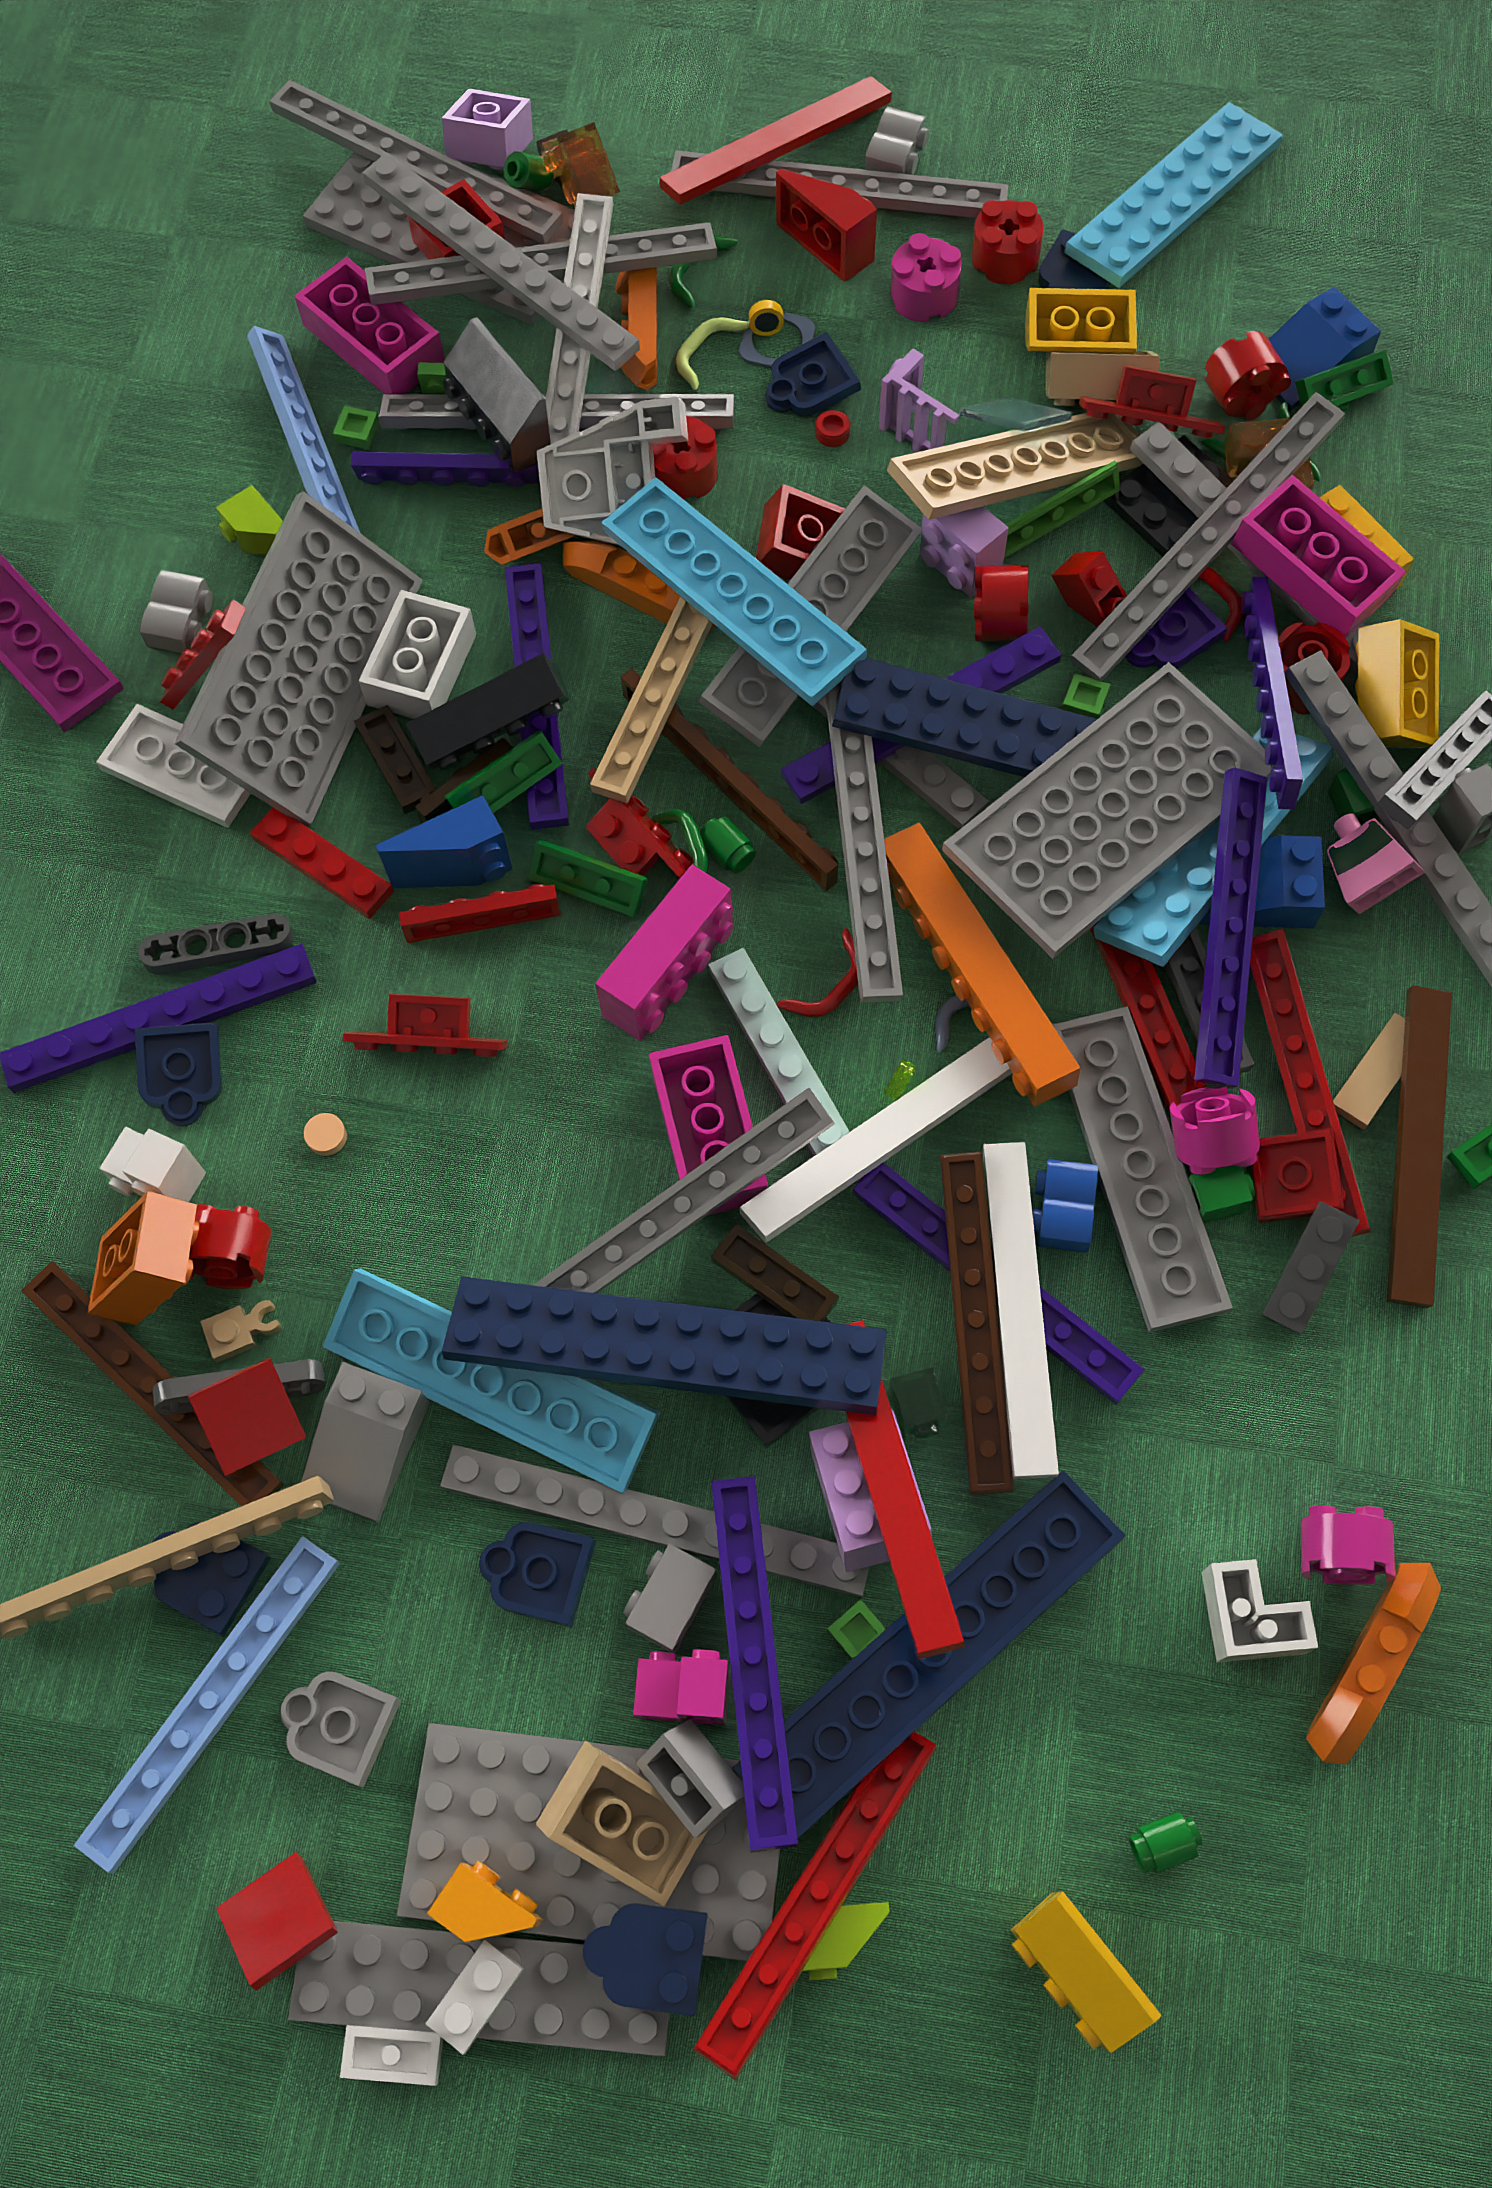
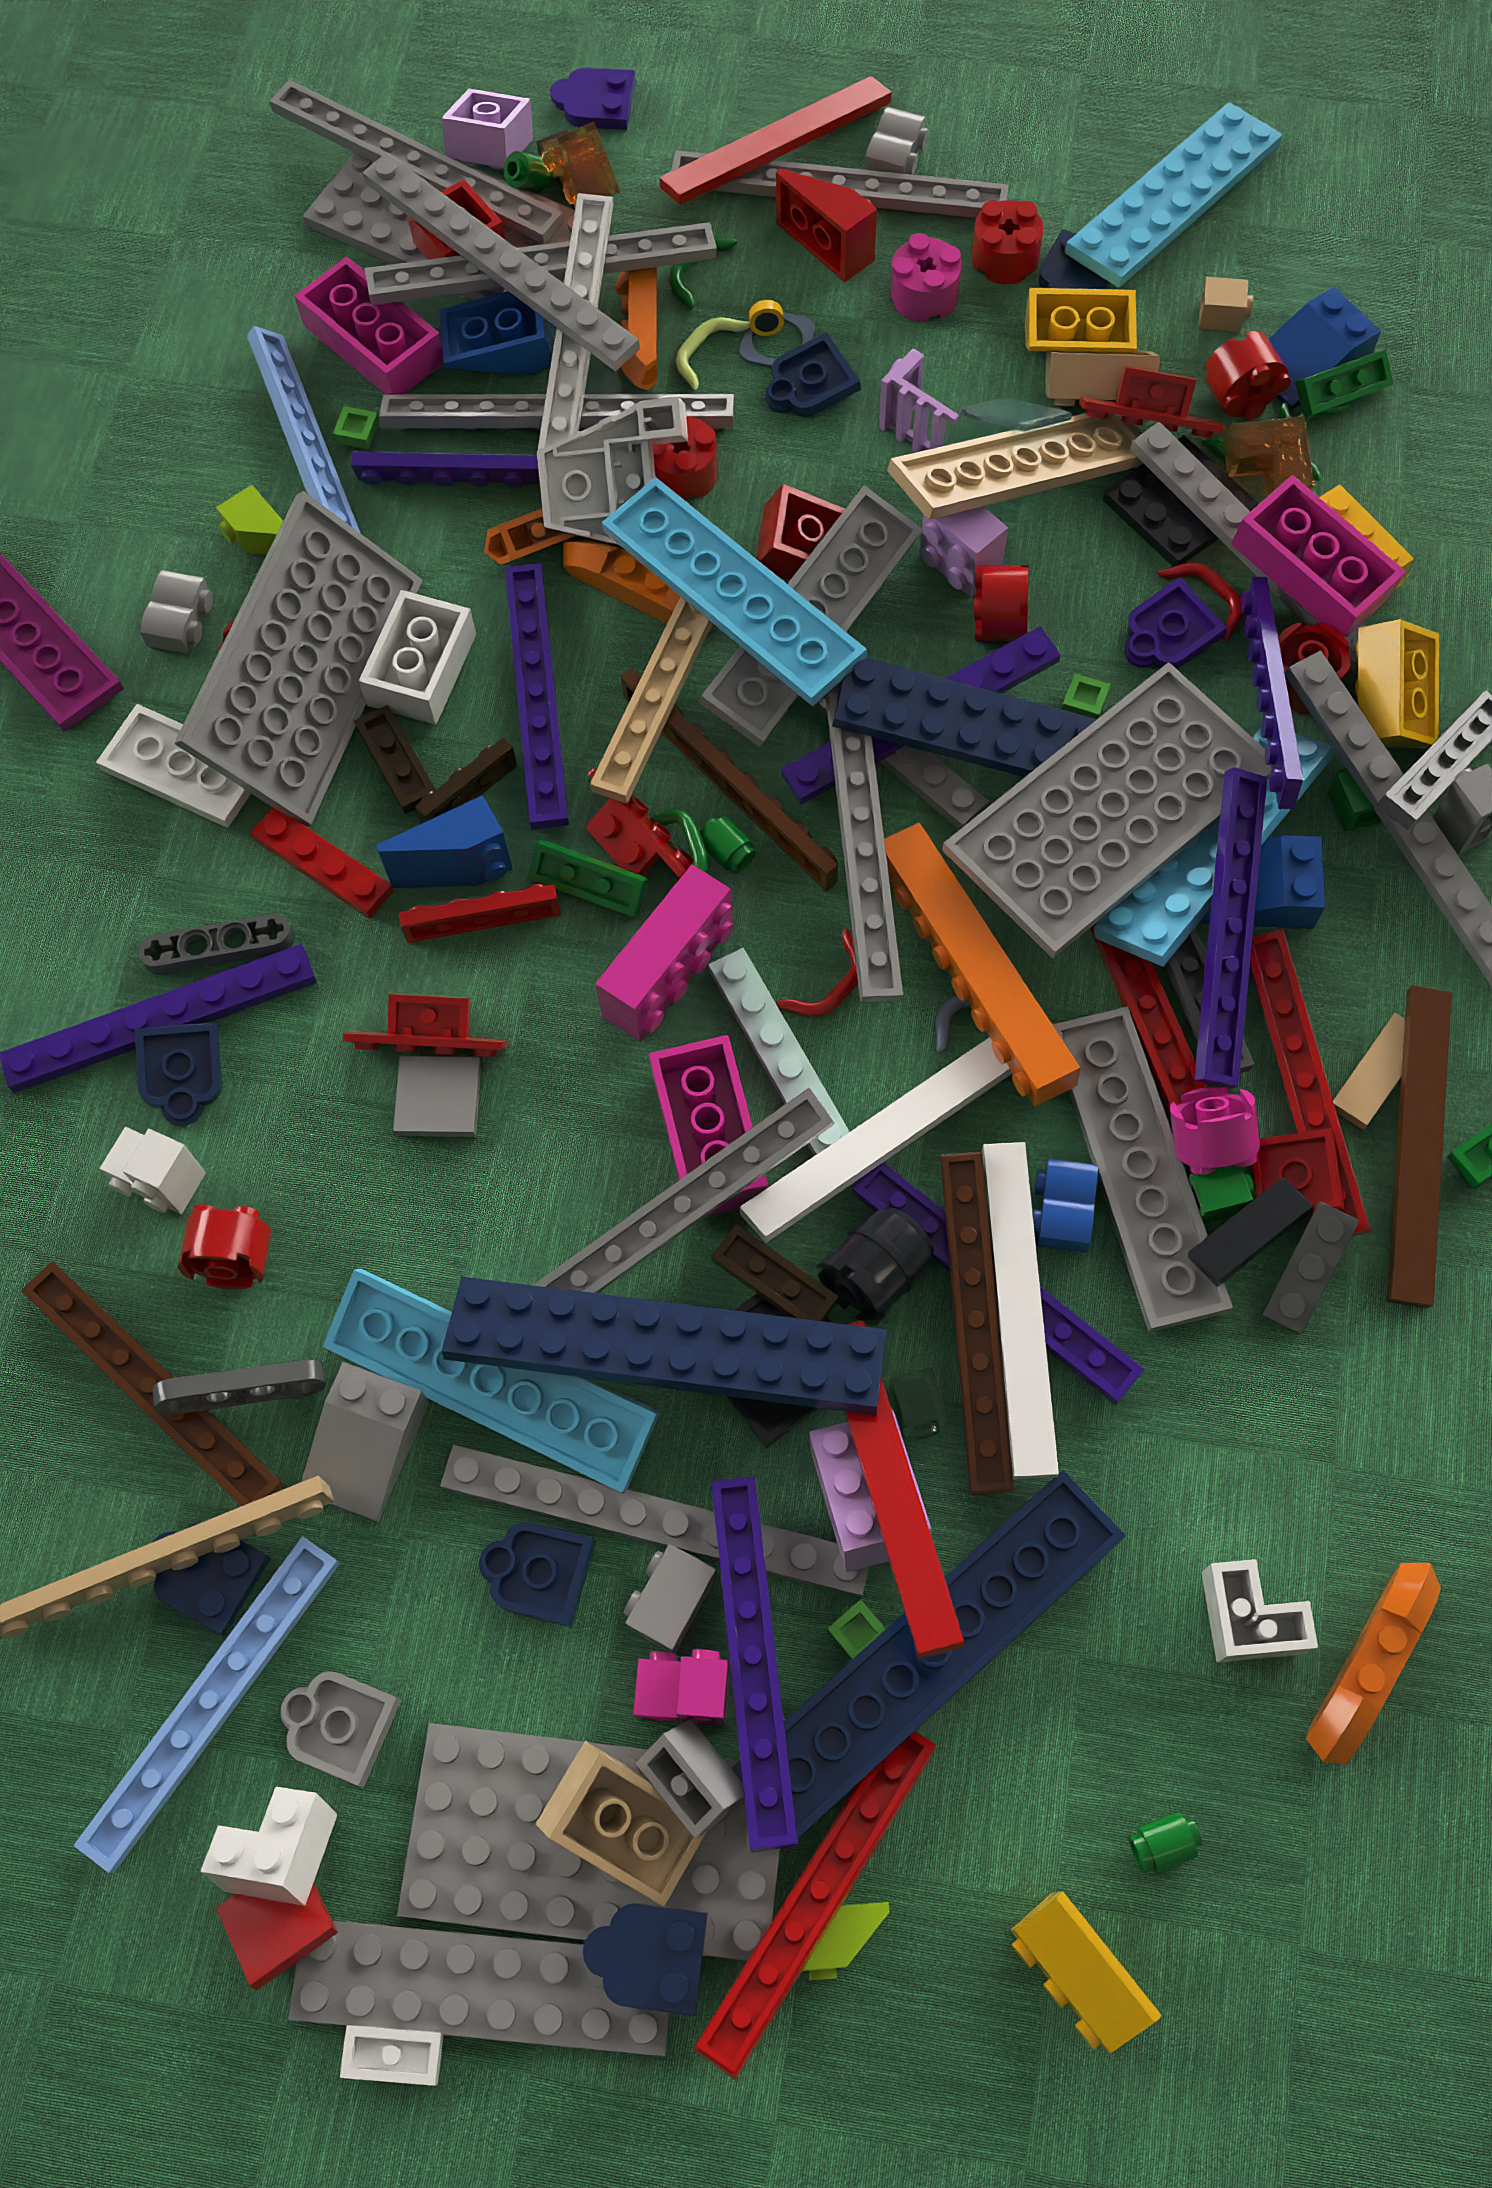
(143, 1258): orange brick -> none
(204, 651): red plate -> none
(234, 1331): tan plate -> none
(247, 1416): red tile -> none
(278, 1859): none -> white brick
(325, 1134): light nougat tile -> none
(431, 377): bright green plate -> none
(437, 1096): none -> light grey tile
(474, 1996): white plate -> none
(480, 1909): light orange slope -> none
(488, 712): black slope -> none
(496, 336): none -> blue slope
(497, 397): slope -> none
(508, 774): green plate -> none
(596, 97): none -> dark purple plate
(832, 428): red tile -> none
(877, 1263): none -> black piece
(900, 1079): clear neon green tile -> none
(1062, 507): bright green slope -> none
(1089, 585): red slope -> none
(1206, 538): light grey plate -> none
(1224, 304): none -> tan brick
(1250, 1231): none -> black tile
(1347, 1545): dark pink brick -> none
(1369, 862): bright pink torso -> none

